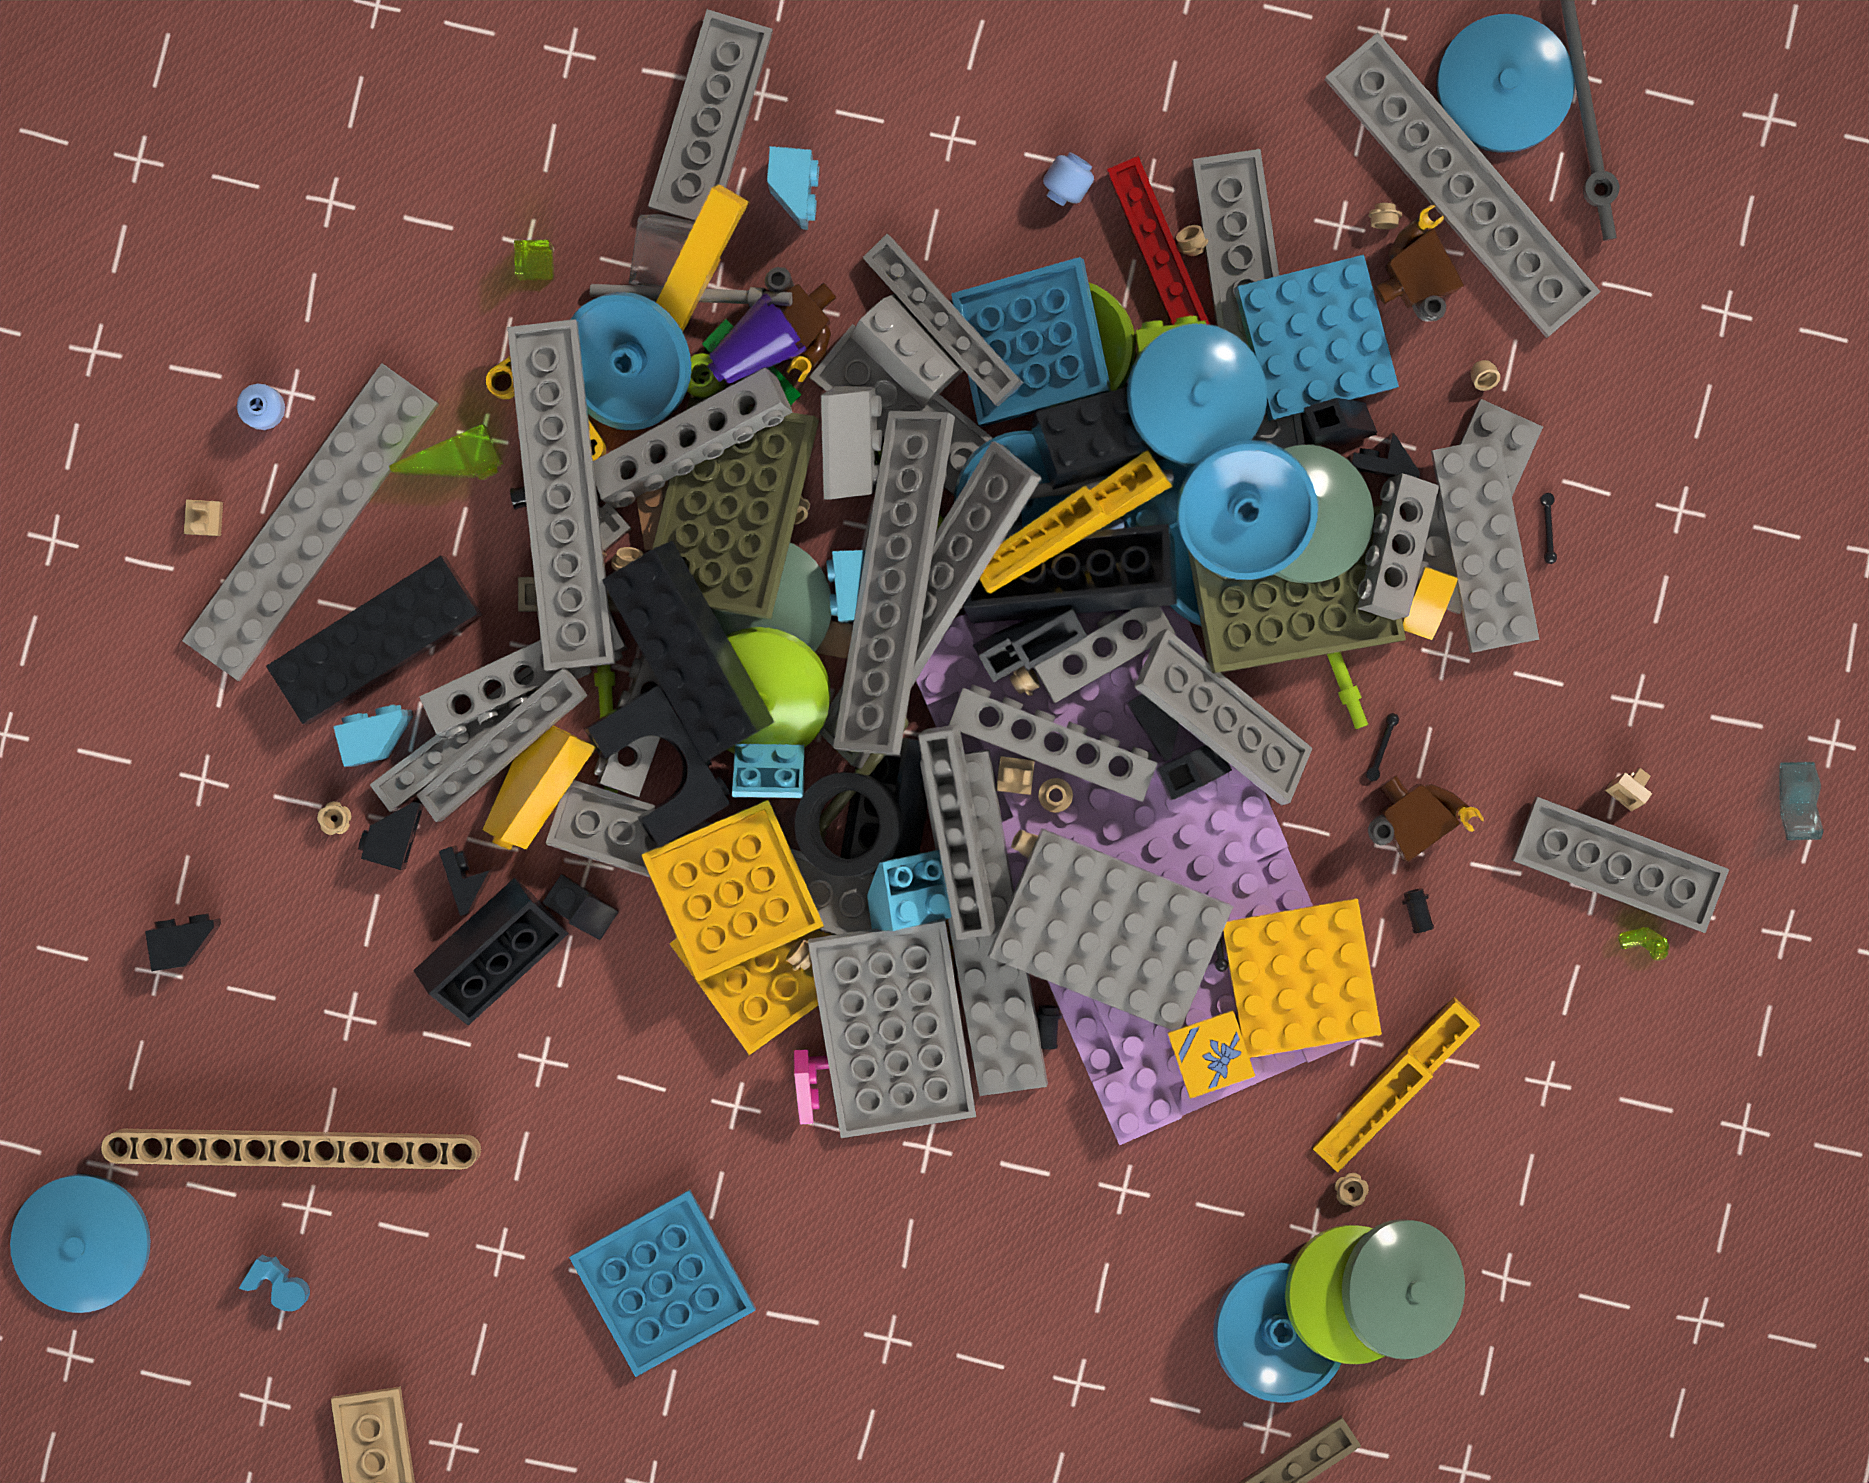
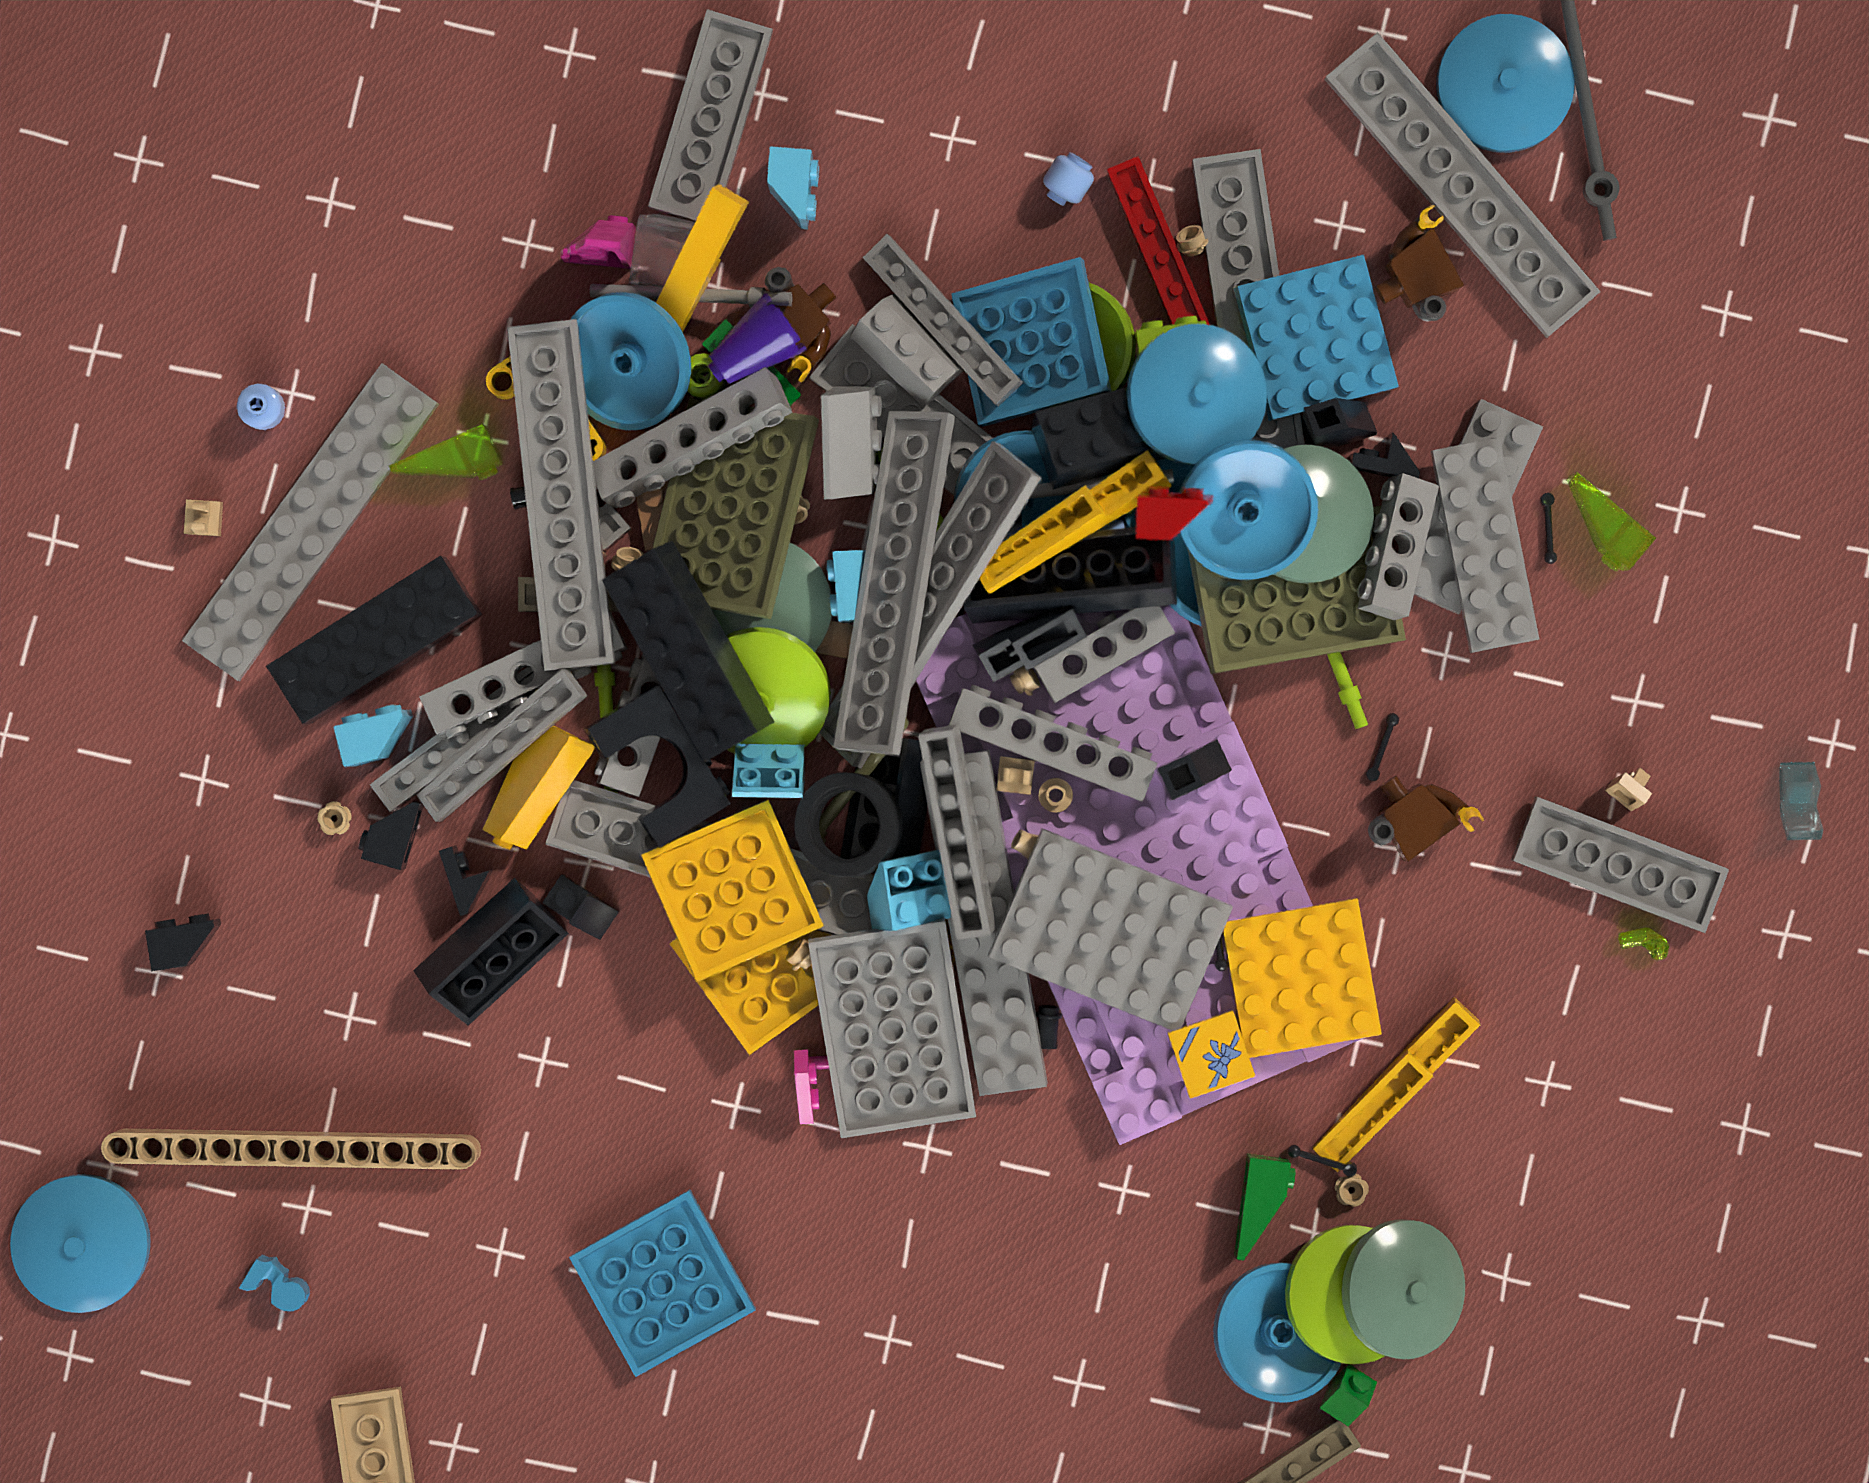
(534, 260): clear neon green panel -> none
(603, 244): none -> dark pink wedge
(1156, 724): black slope -> none
(1166, 514): none -> red slope
(1223, 717): light grey plate -> none
(1262, 1194): none -> green slope
(1348, 1168): none -> black hinge
(1348, 1395): none -> green brick
(1385, 216): tan plate -> none
(1418, 910): black pin -> none
(1429, 602): yellow slope -> none
(1484, 375): tan hinge -> none
(1611, 529): none -> clear neon green slope

